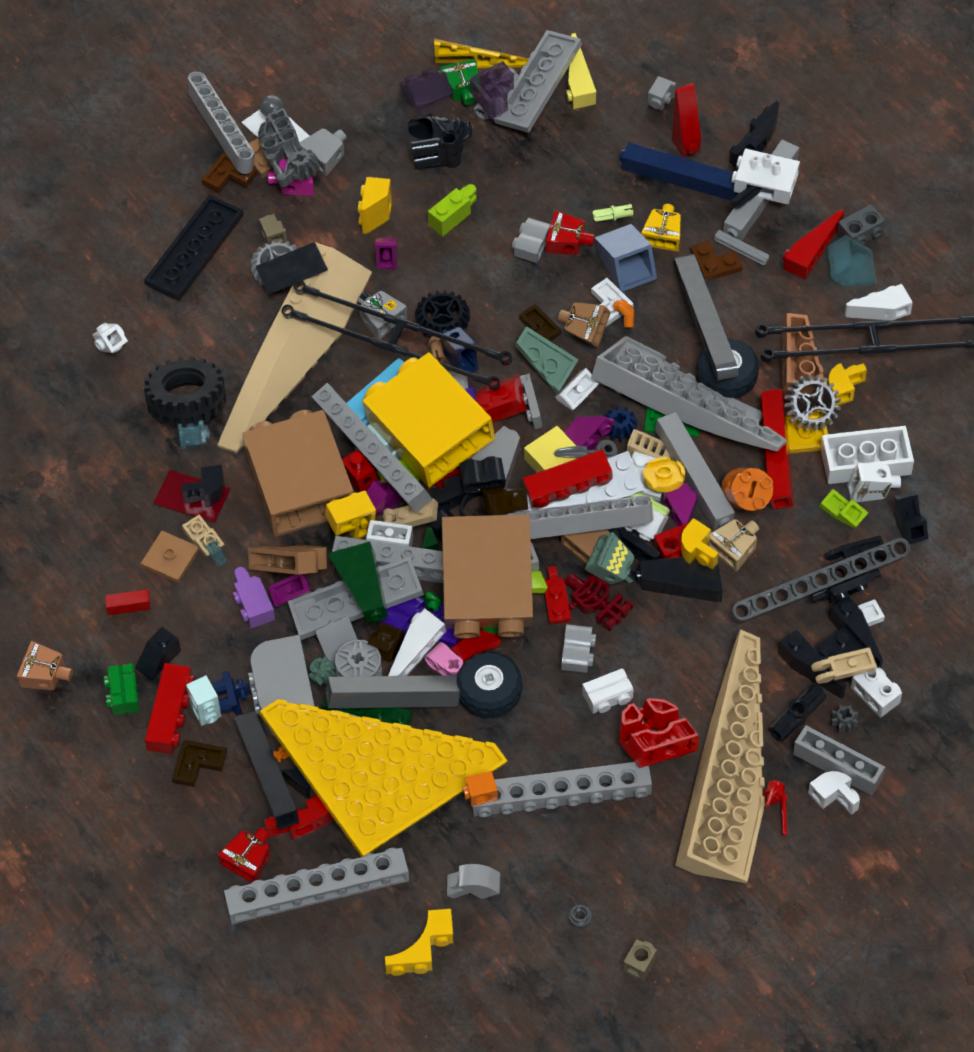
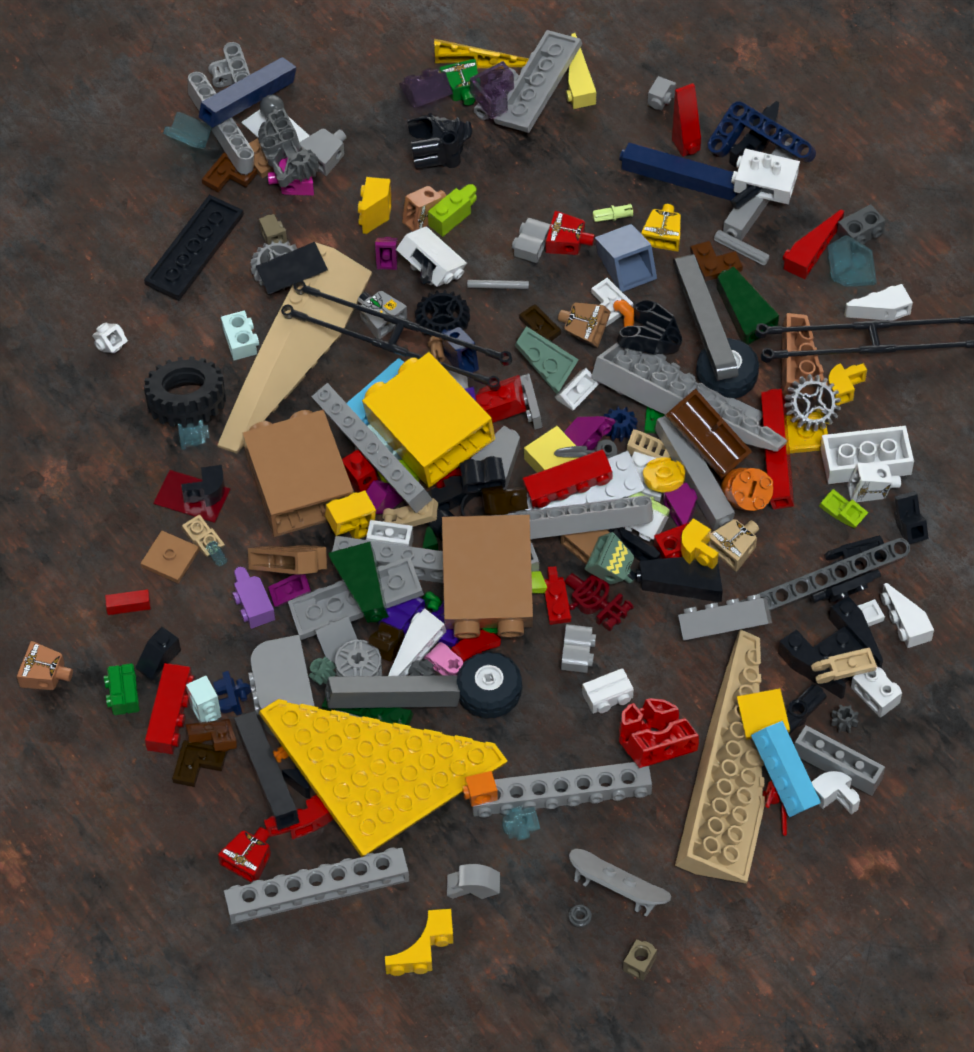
(189, 130): none -> clear light blue panel
(217, 731): none -> reddish brown plate
(231, 68): none -> light grey piece
(239, 335): none -> light aqua brick
(247, 92): none -> dark blue brick
(417, 207): none -> nougat torso
(421, 668): none -> dark grey gear
(432, 257): none -> white piece
(498, 284): none -> light grey bar
(521, 823): none -> clear light blue brick
(617, 880): none -> light grey piece
(656, 334): none -> black connector
(708, 433): none -> reddish brown container
(724, 618): none -> light grey brick
(744, 305): none -> dark green slope
(761, 711): none -> yellow tile
(762, 129): none -> dark blue beam
(785, 769): none -> medium azure brick
(911, 620): none -> white slope

